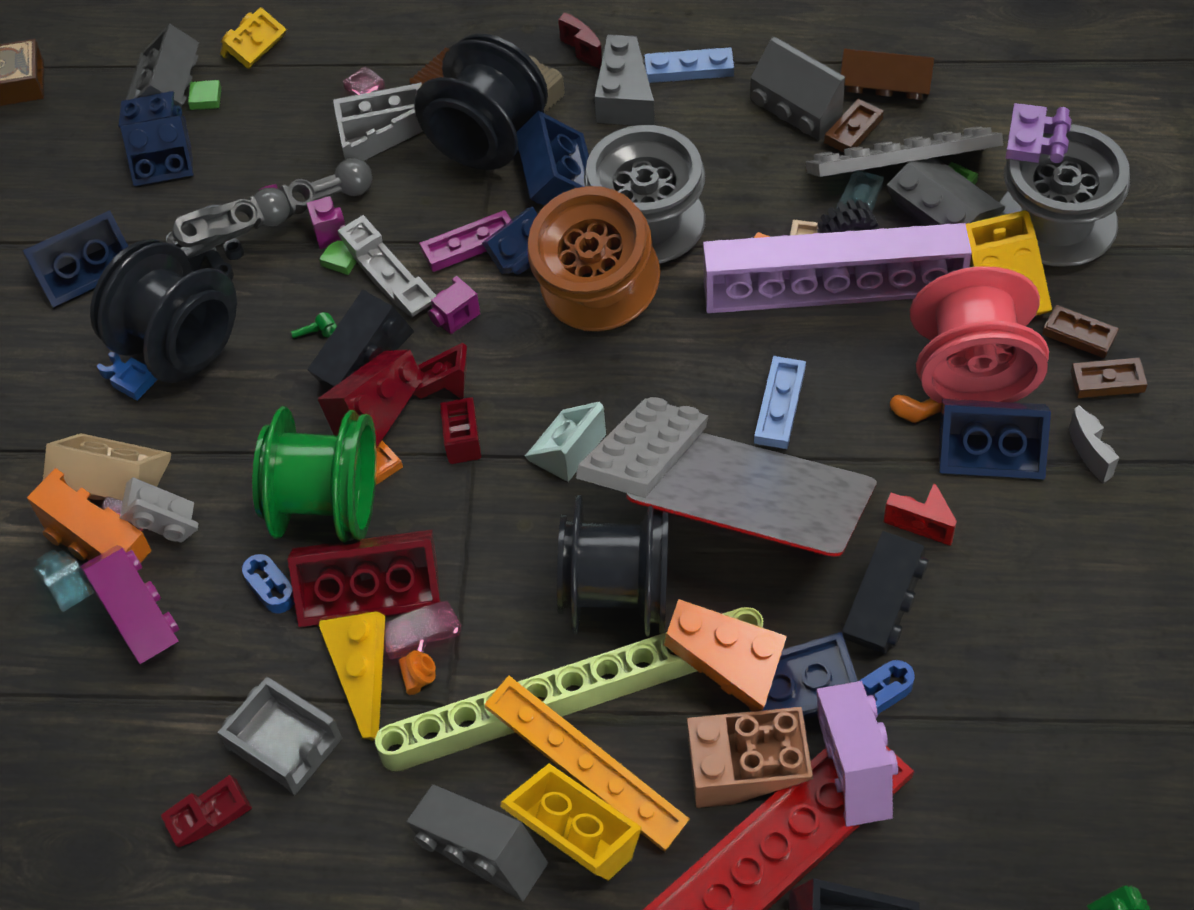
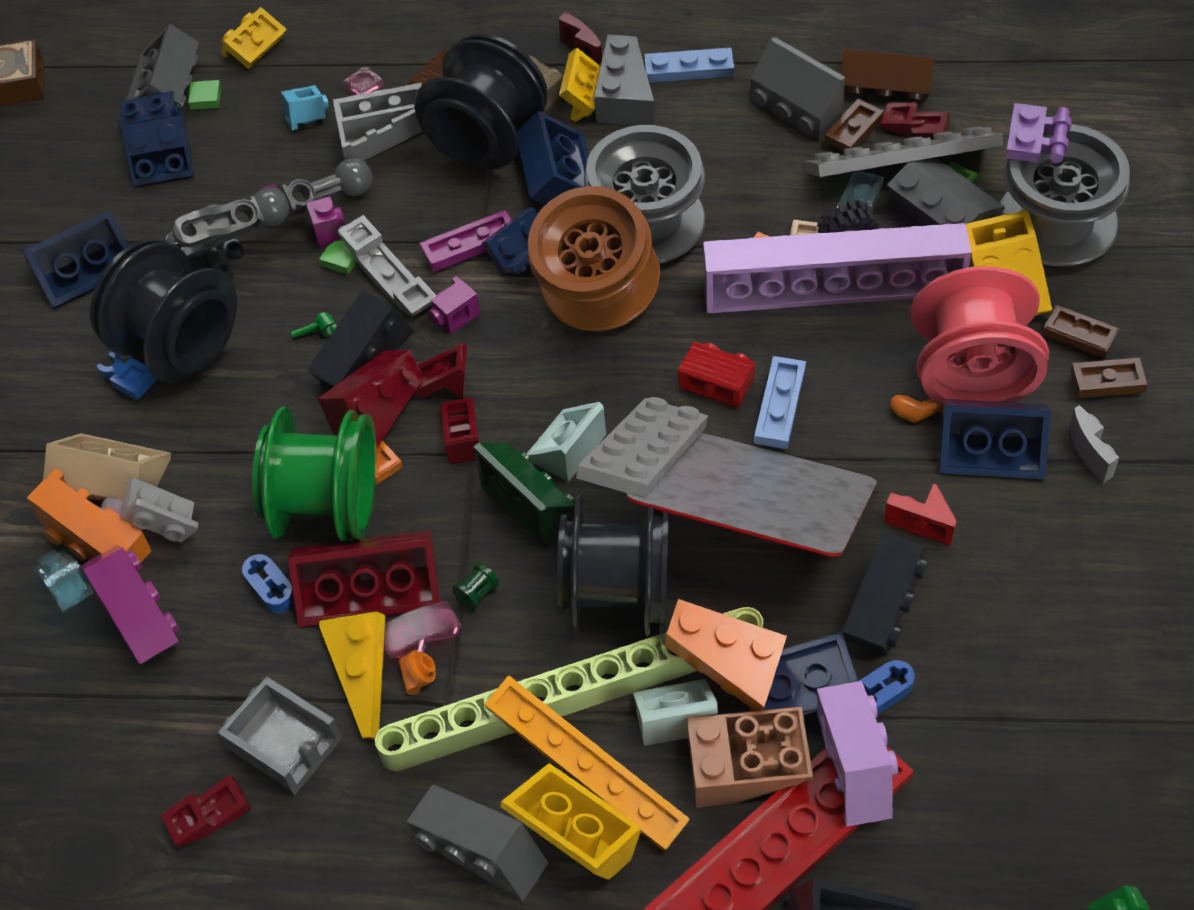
(304, 106): none -> medium azure brick
(475, 586): none -> dark green bush
(523, 490): none -> dark green slope
(580, 84): none -> yellow bracket
(665, 710): none -> light aqua slope
(716, 374): none -> red brick
(909, 122): none -> dark red slope

